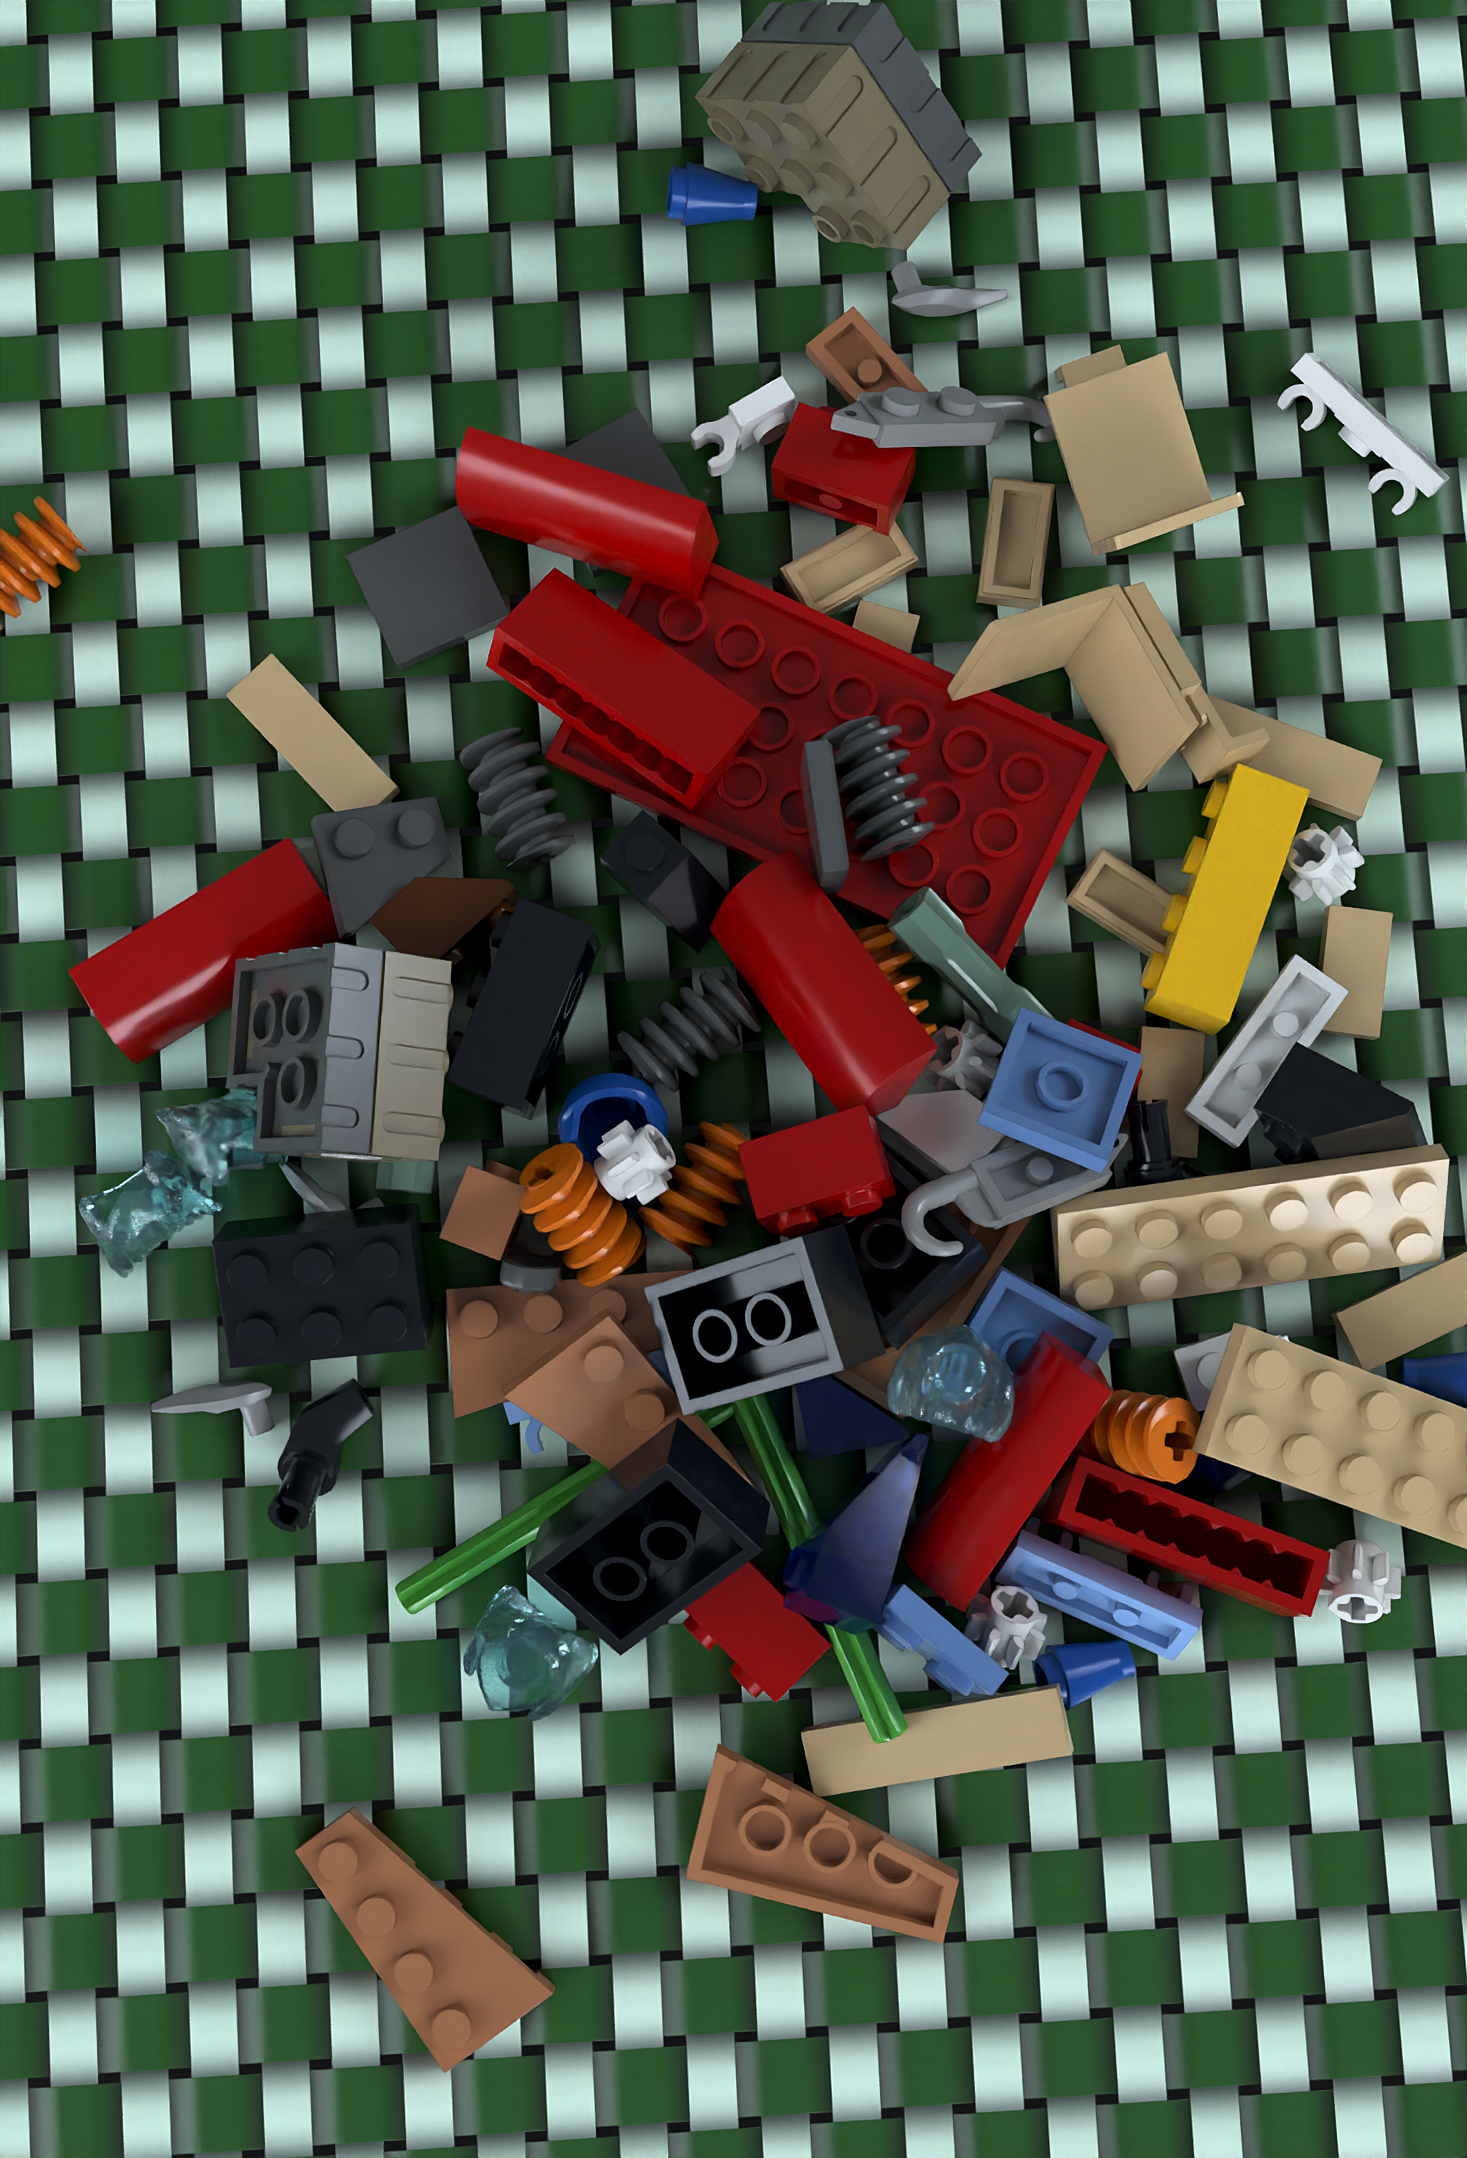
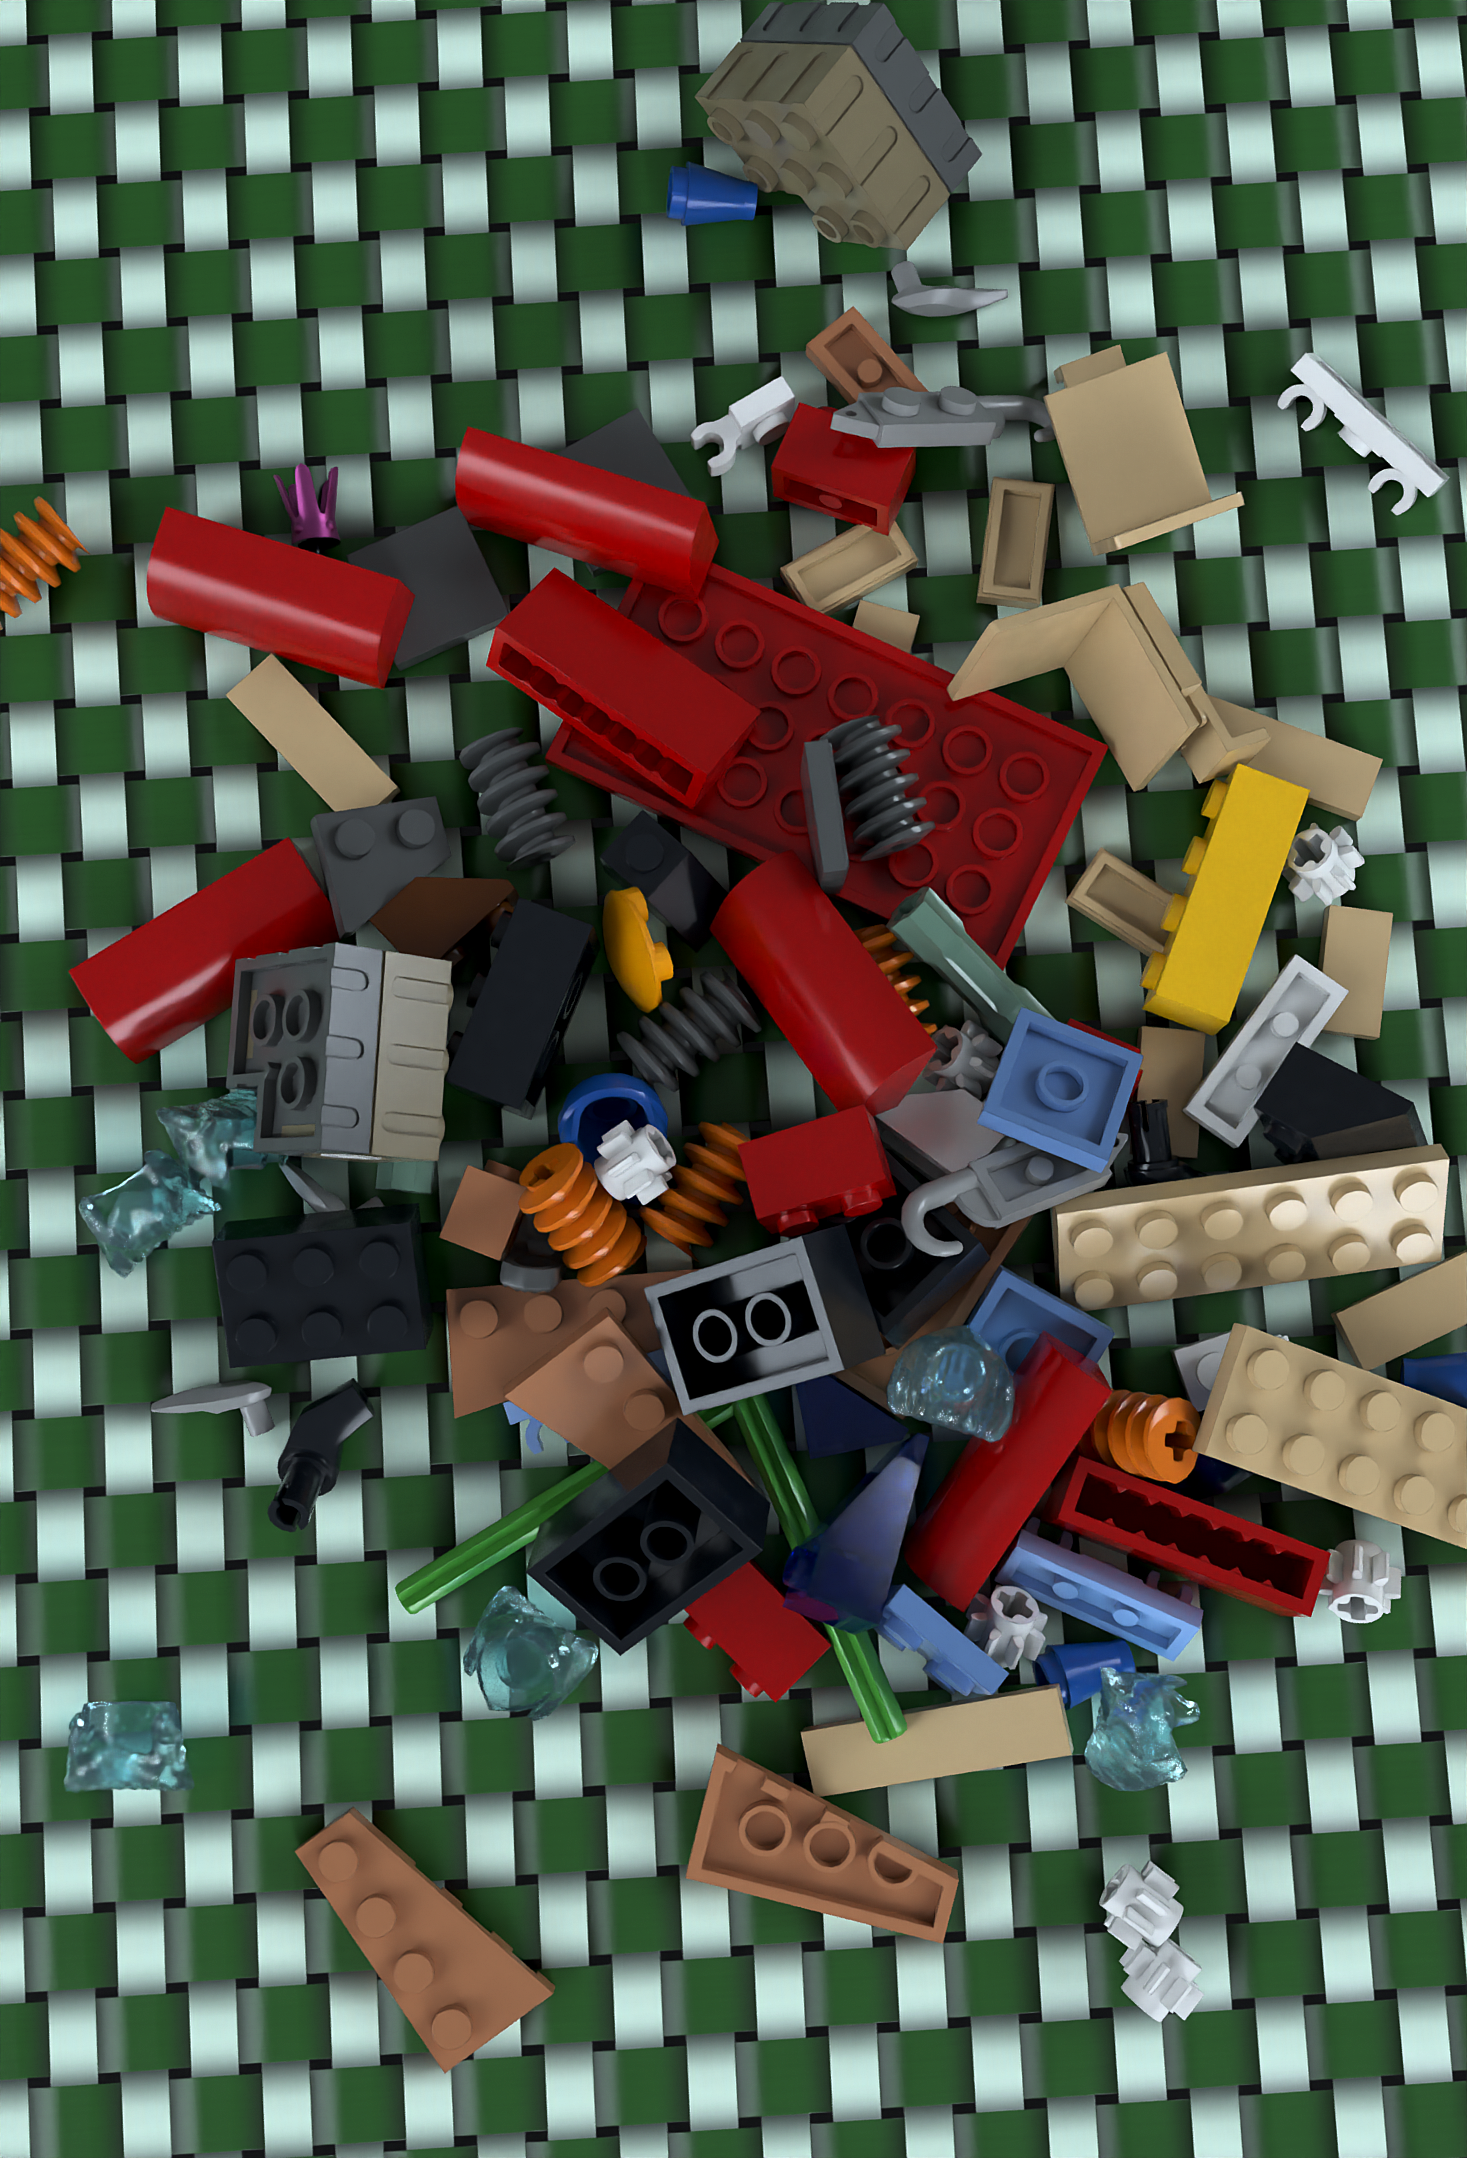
(127, 1748): none -> clear light blue hair
(277, 598): none -> red brick
(311, 527): none -> flat silver piece
(630, 949): none -> light orange dish
(1133, 1730): none -> clear light blue hair
(1141, 1905): none -> white gear
(1161, 1979): none -> white gear

